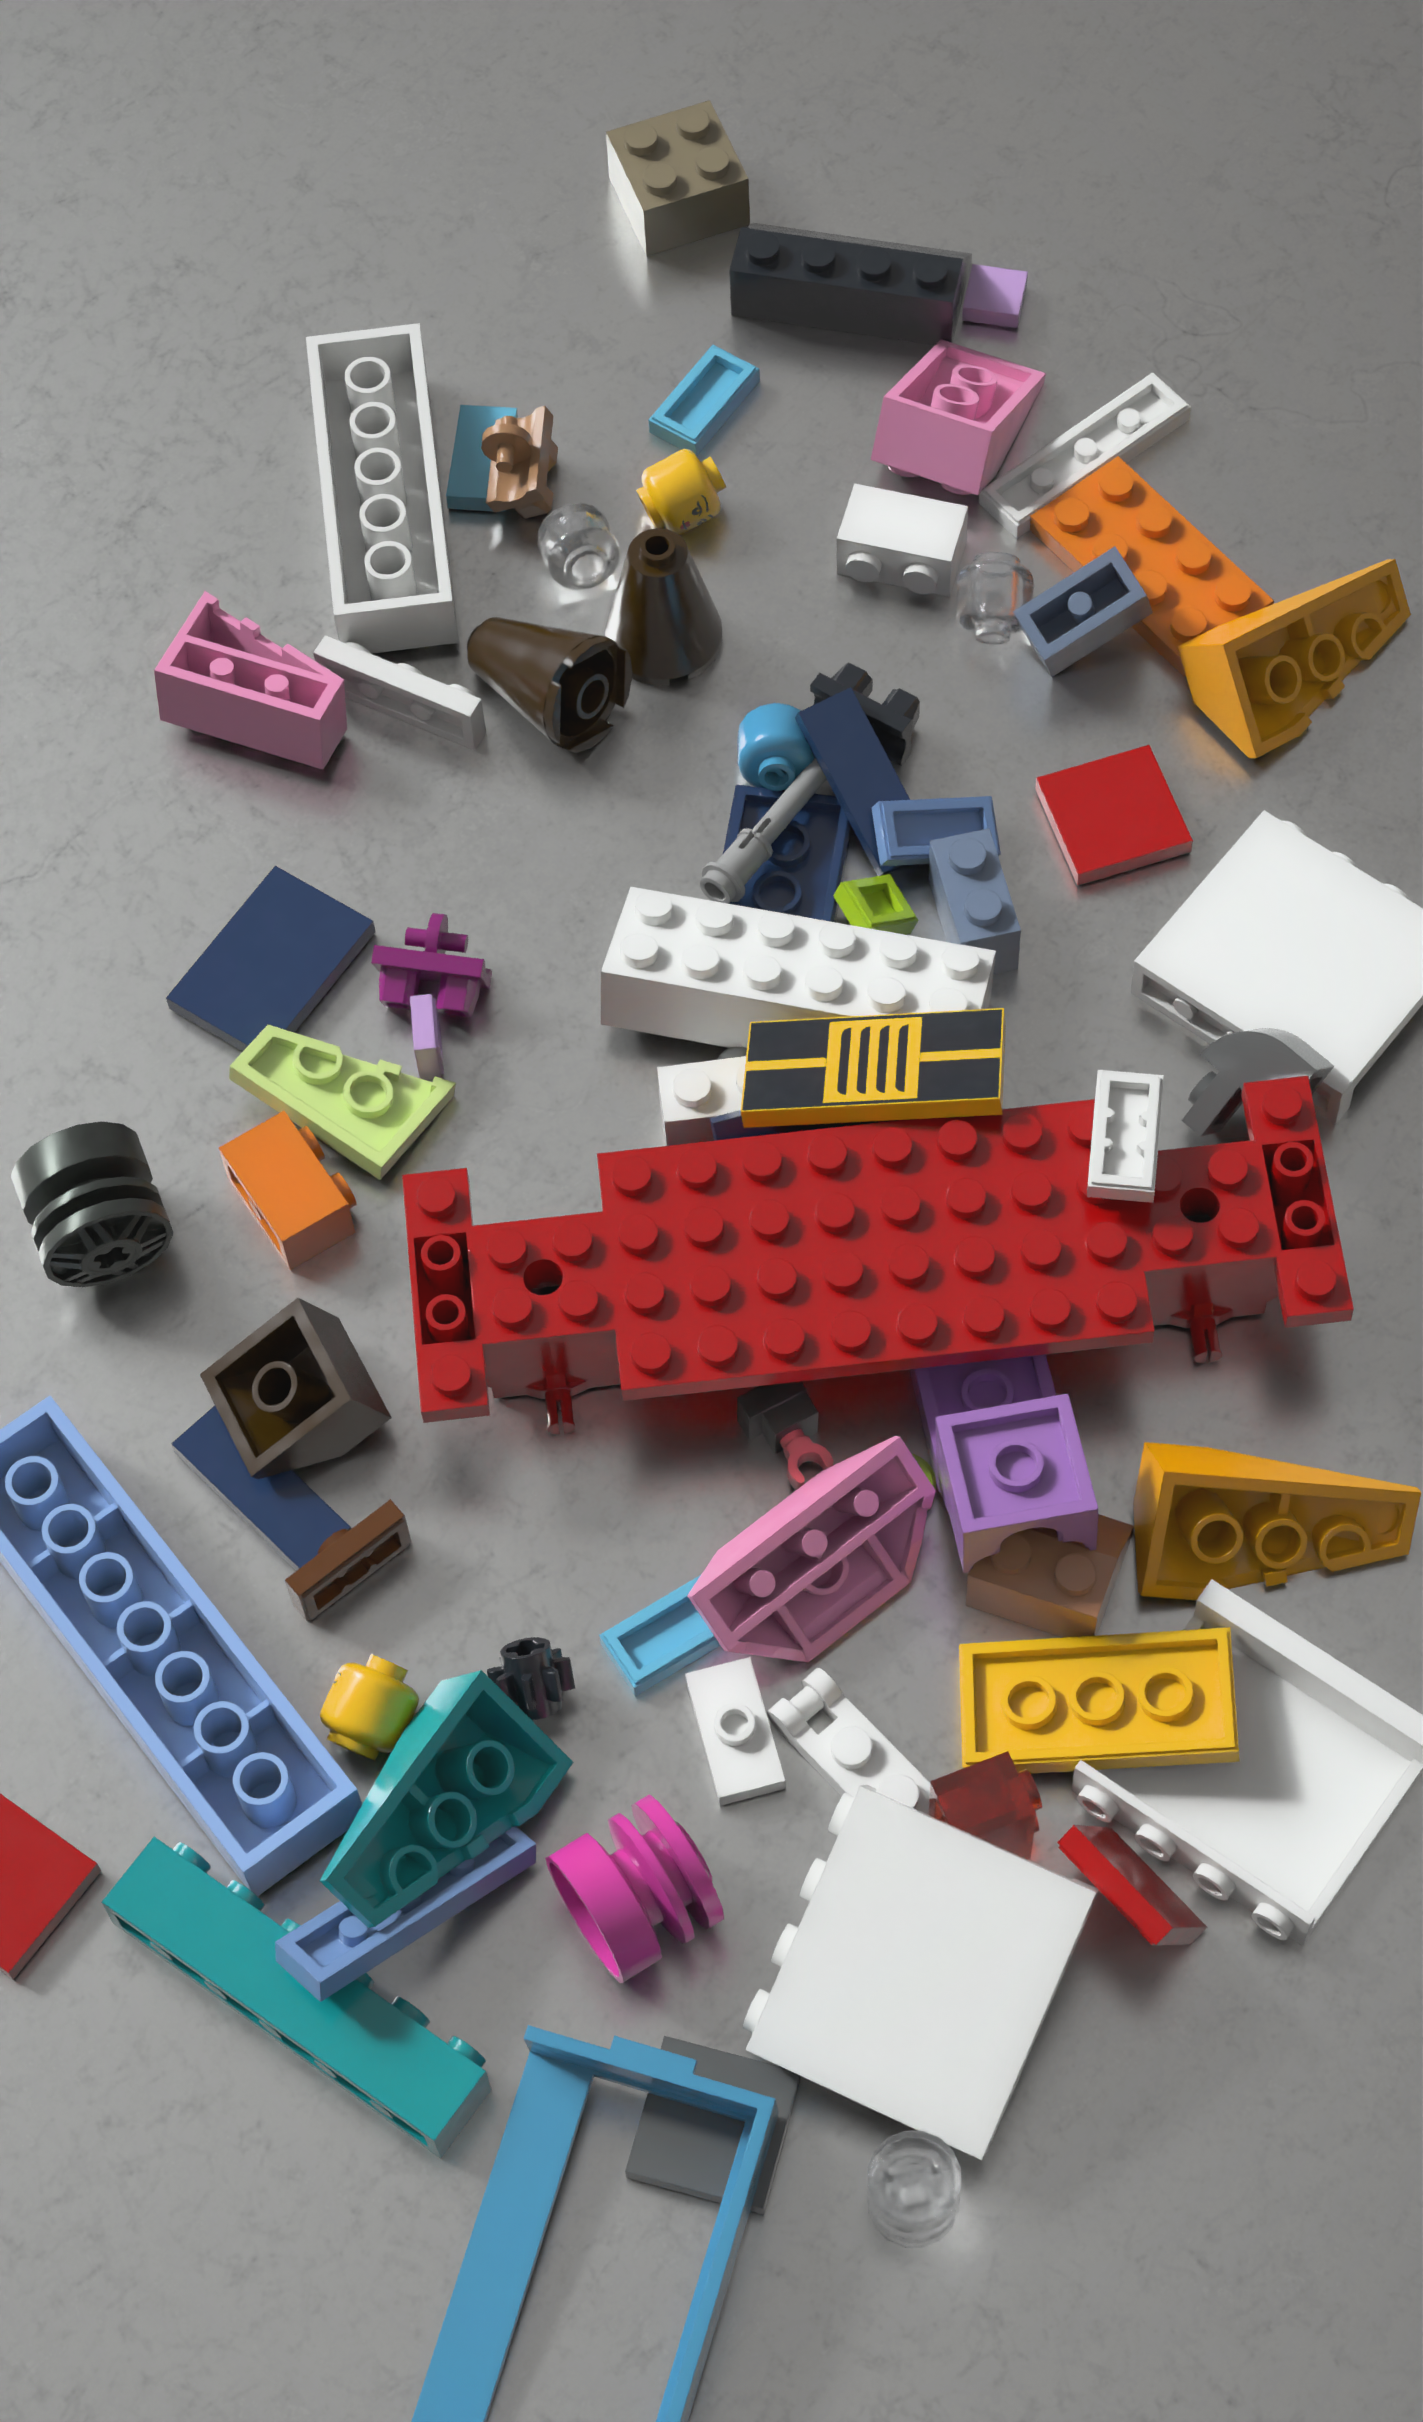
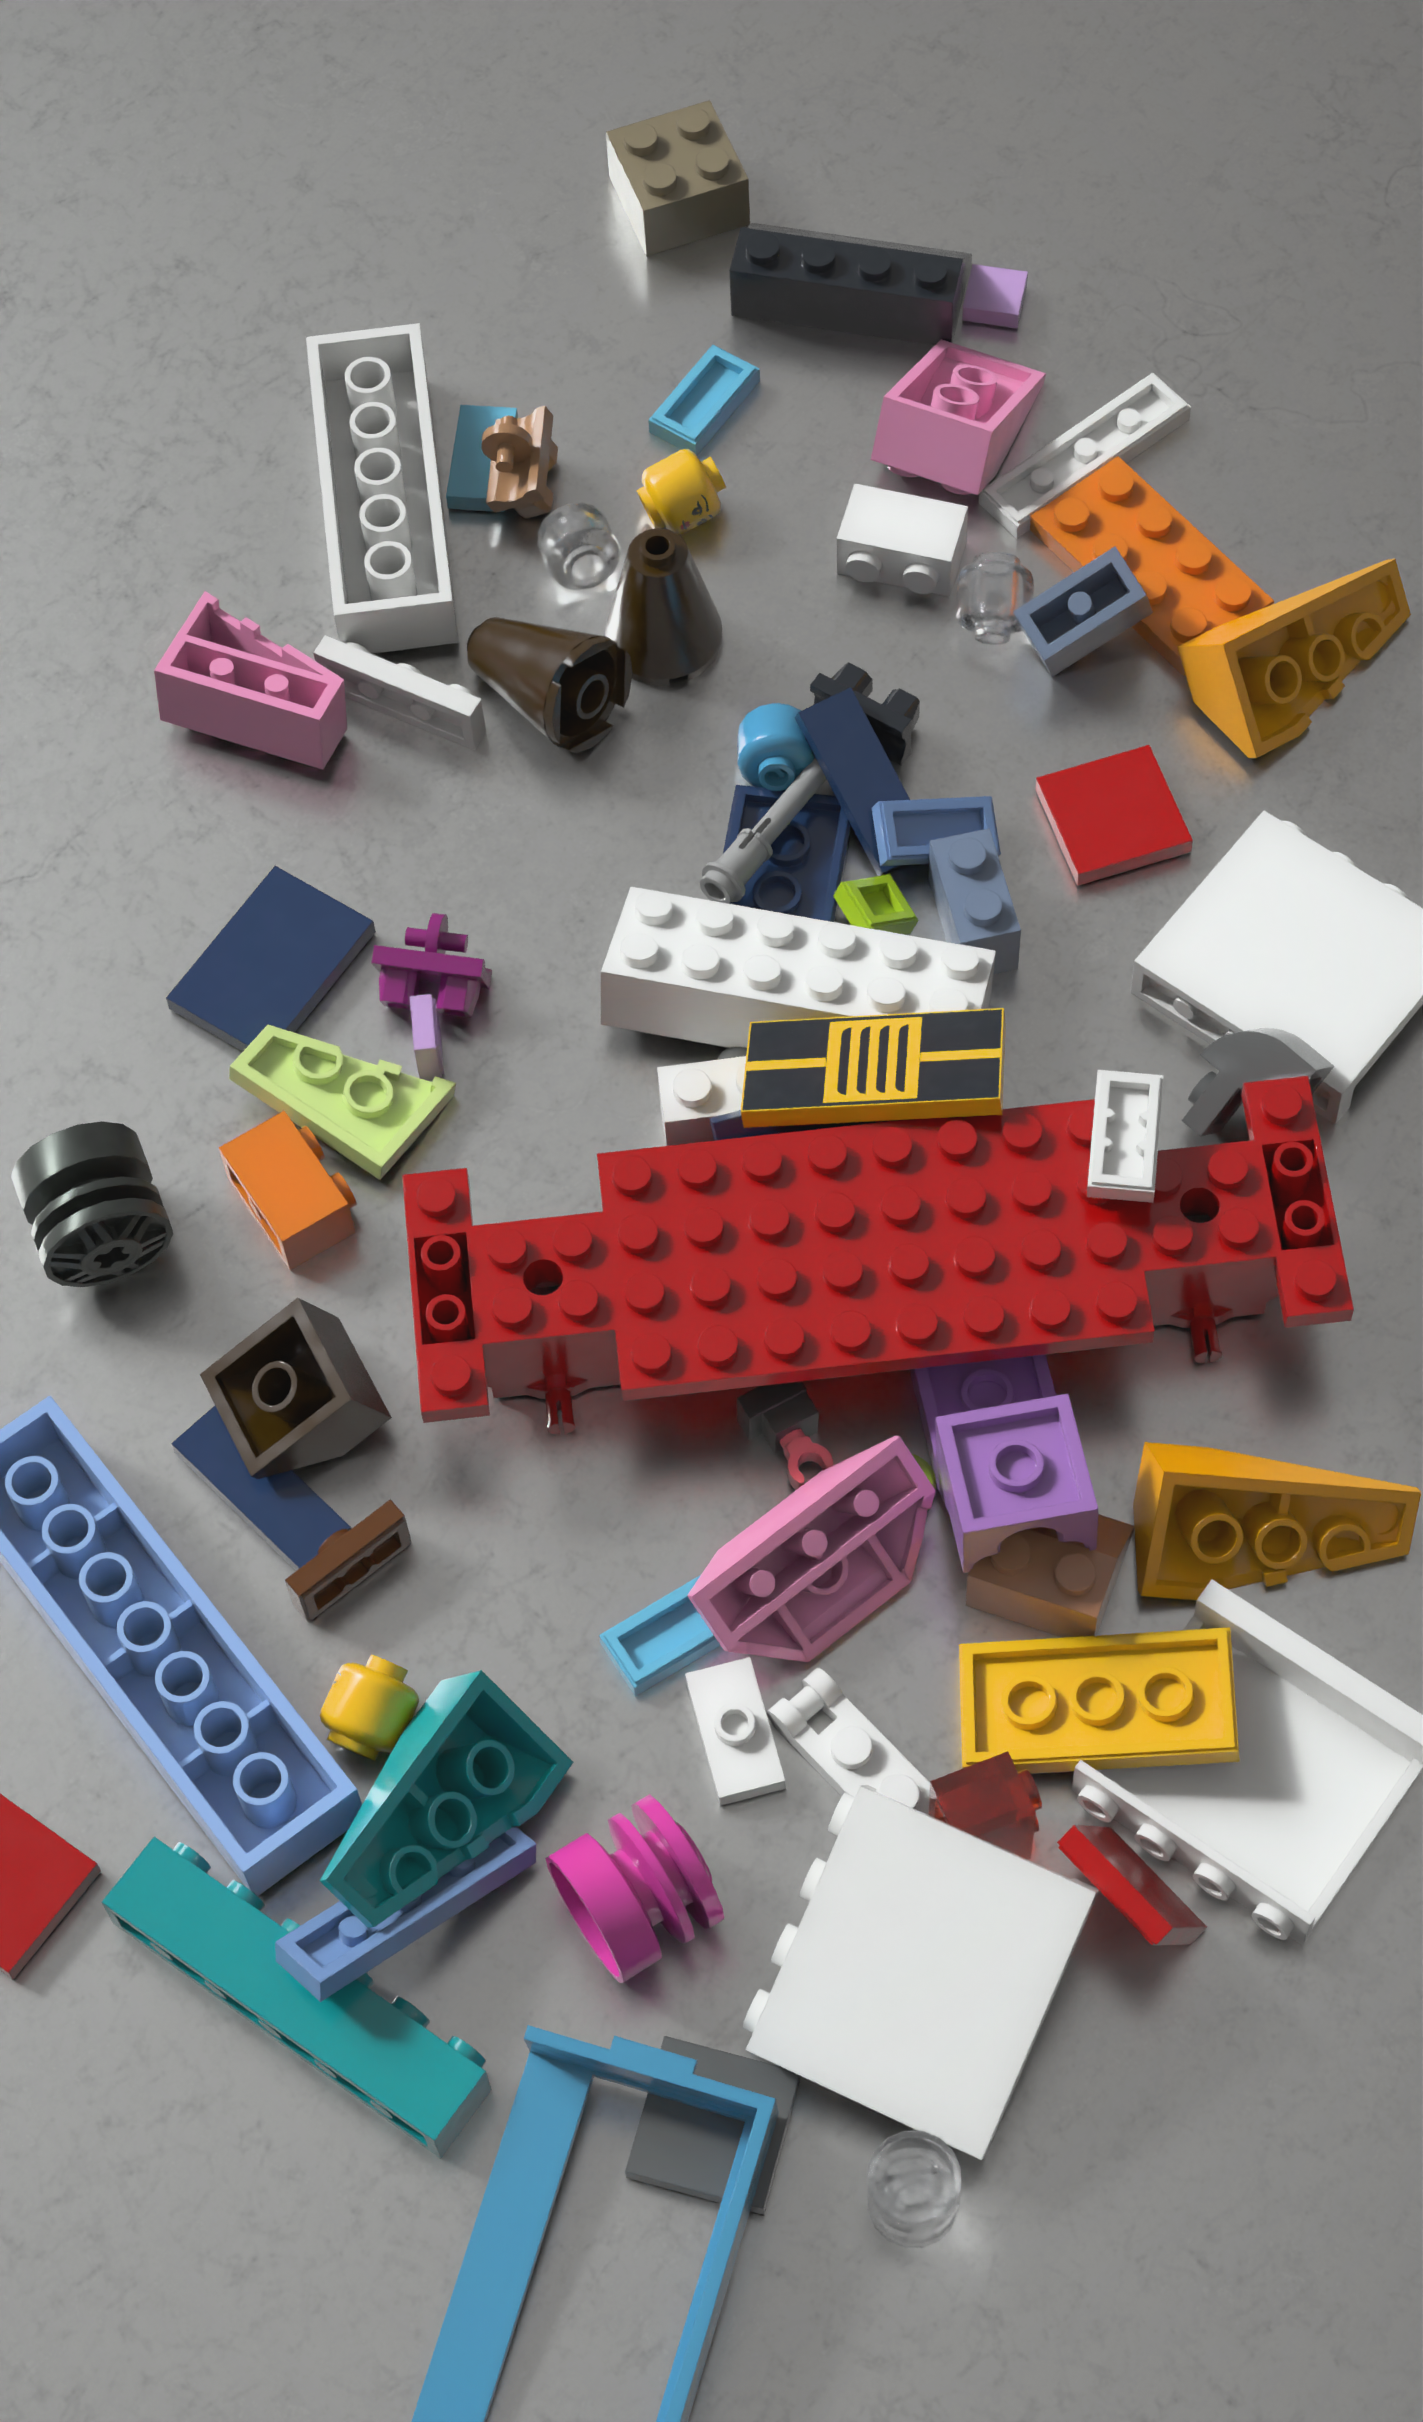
(533, 1676): black gear -> none

